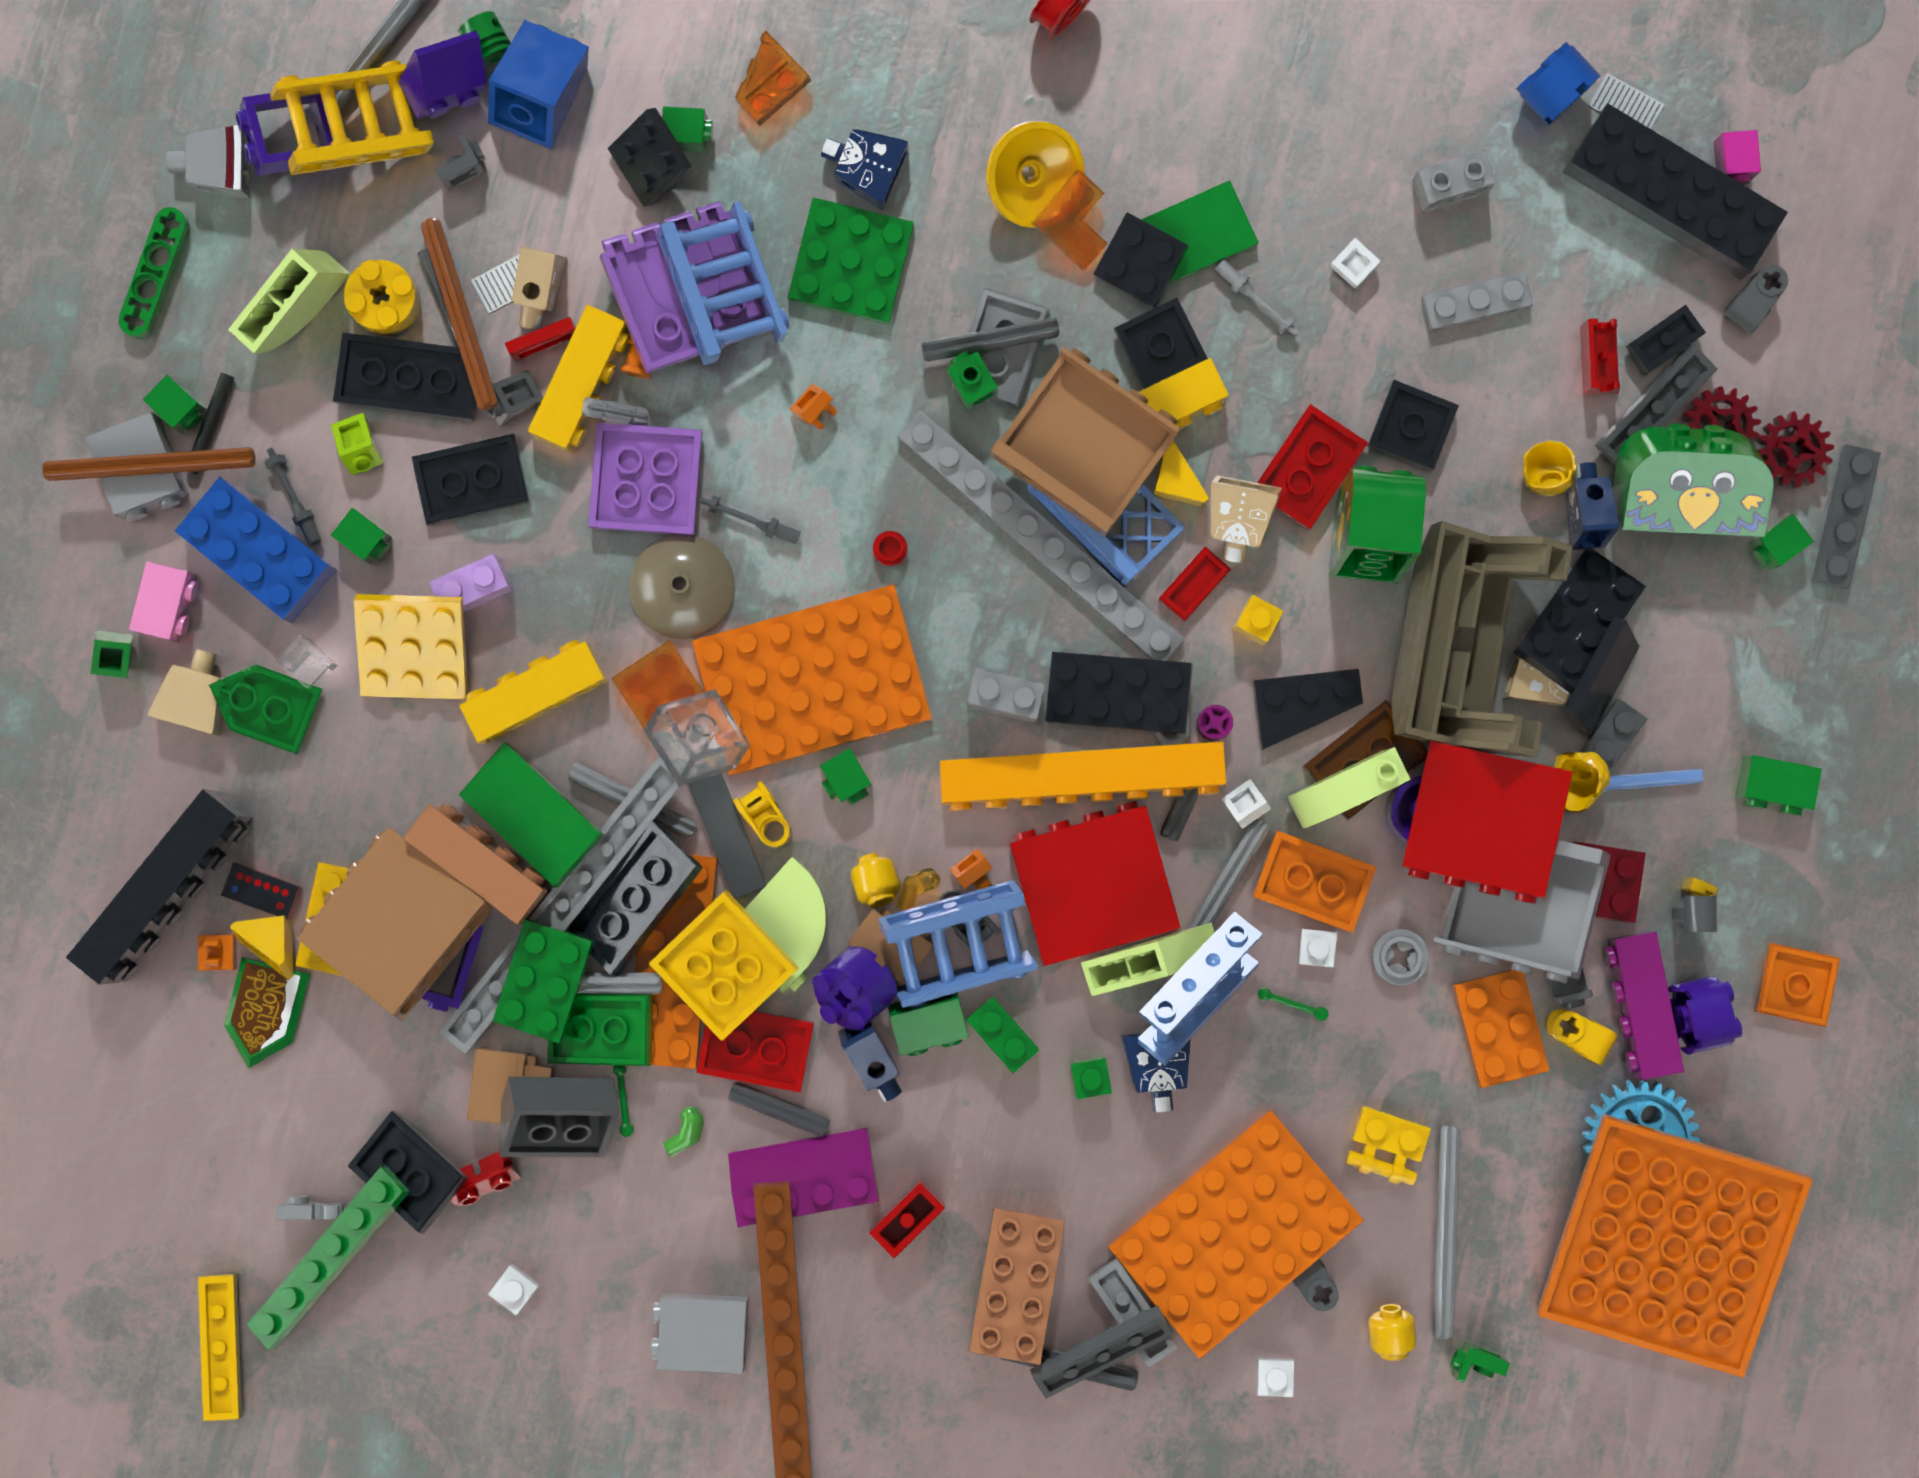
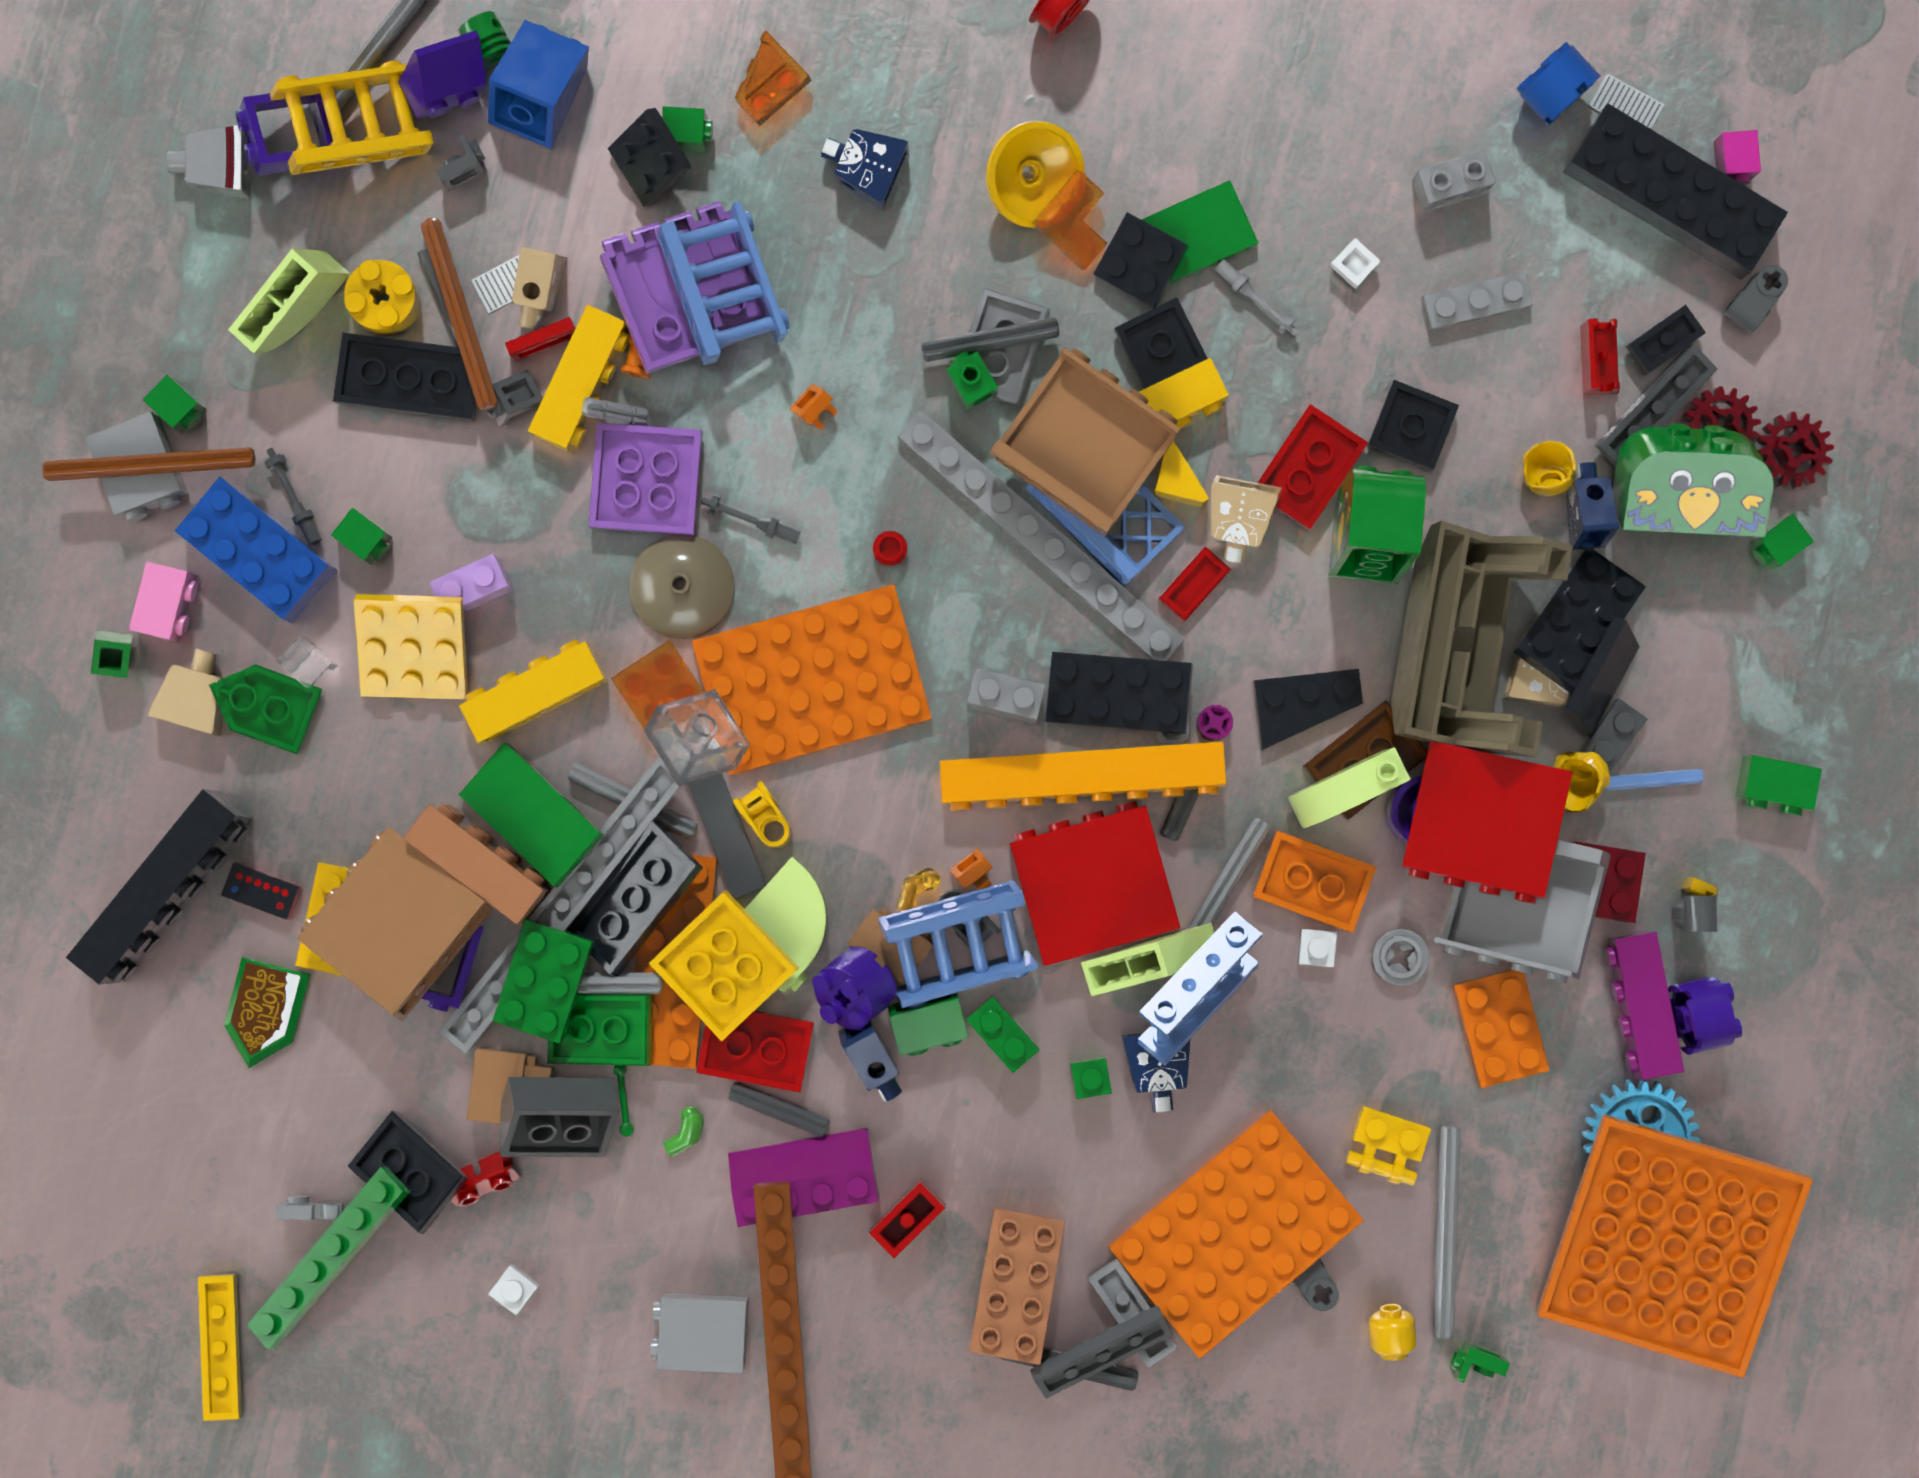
(148, 271): green beam -> none
(213, 413): pearl dark grey bar -> none
(217, 952): orange tile -> none
(269, 940): yellow slope -> none
(356, 444): lime bracket -> none
(470, 479): black tile -> none
(845, 778): green brick -> none
(850, 261): green plate -> none
(875, 880): yellow head -> none
(1246, 803): white plate -> none
(1258, 620): yellow brick -> none
(1275, 1377): white plate -> none
(1319, 1013): green hinge -> none
(1570, 993): dark grey bracket -> none
(1584, 1037): yellow piece -> none
(1797, 984): orange tile -> none
(1846, 516): dark grey plate -> none

